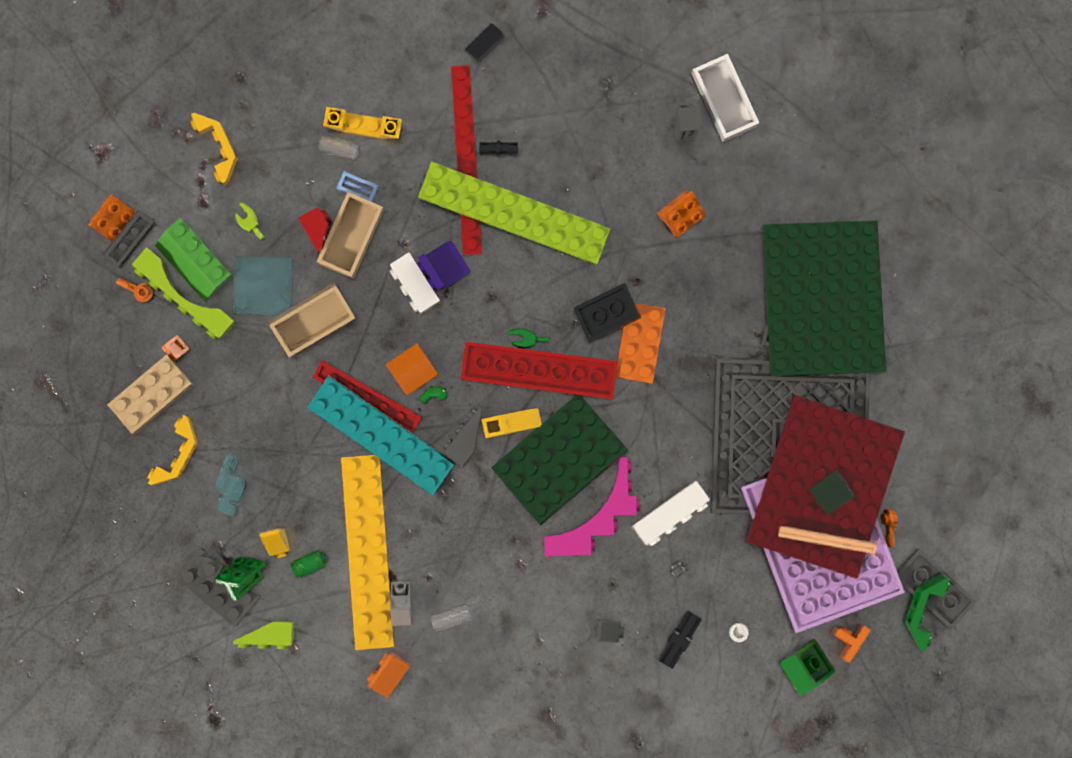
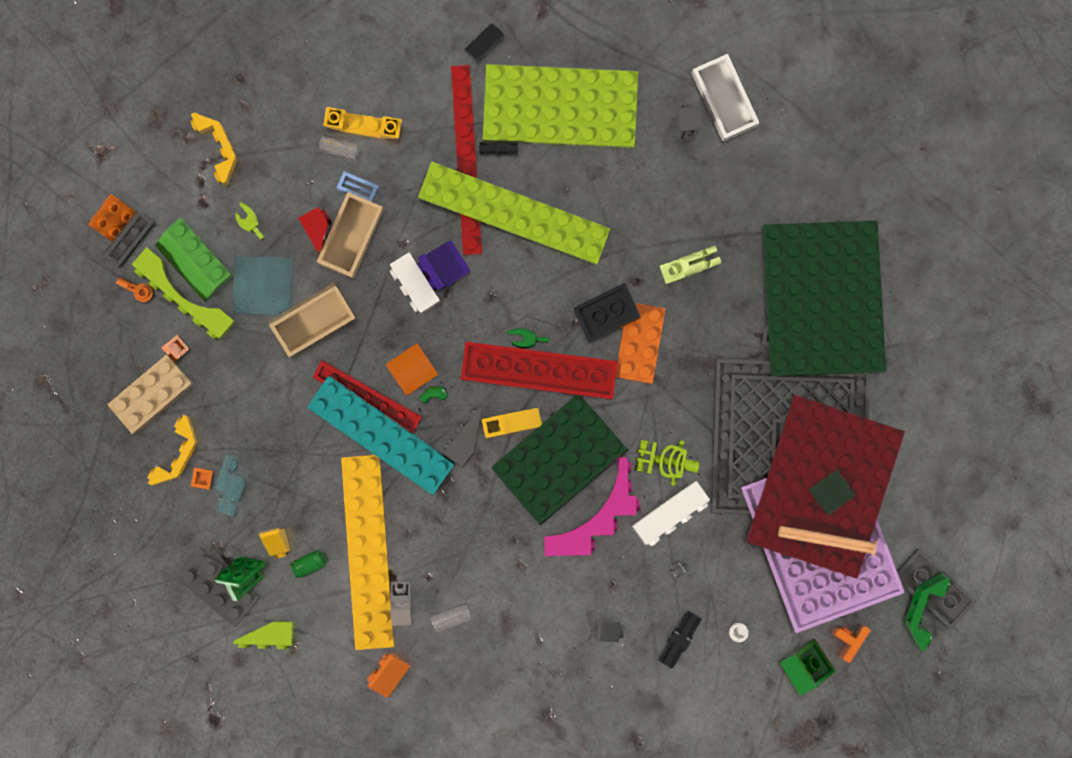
(202, 478): none -> orange plate
(560, 106): none -> lime plate
(682, 213): orange bracket -> none
(684, 464): none -> lime torso
(689, 265): none -> yellowish green plate
(890, 519): orange plate -> none

